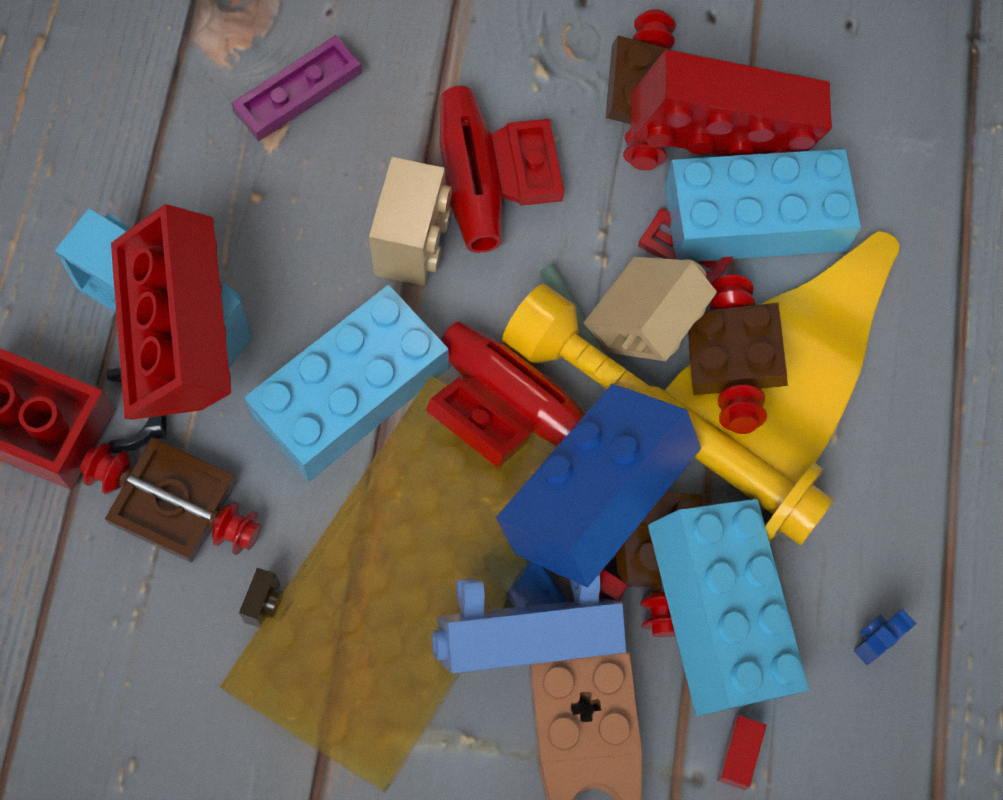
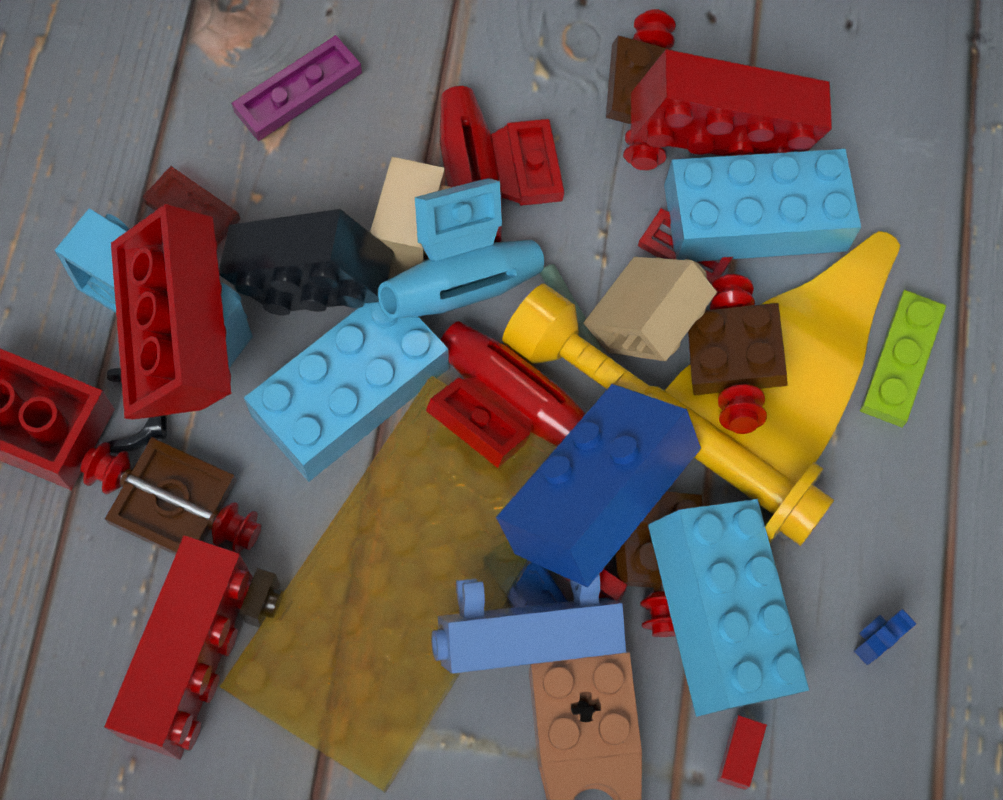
(180, 191): none -> clear red plate
(181, 649): none -> red brick
(305, 262): none -> black brick
(463, 261): none -> medium azure plate
(903, 358): none -> lime plate

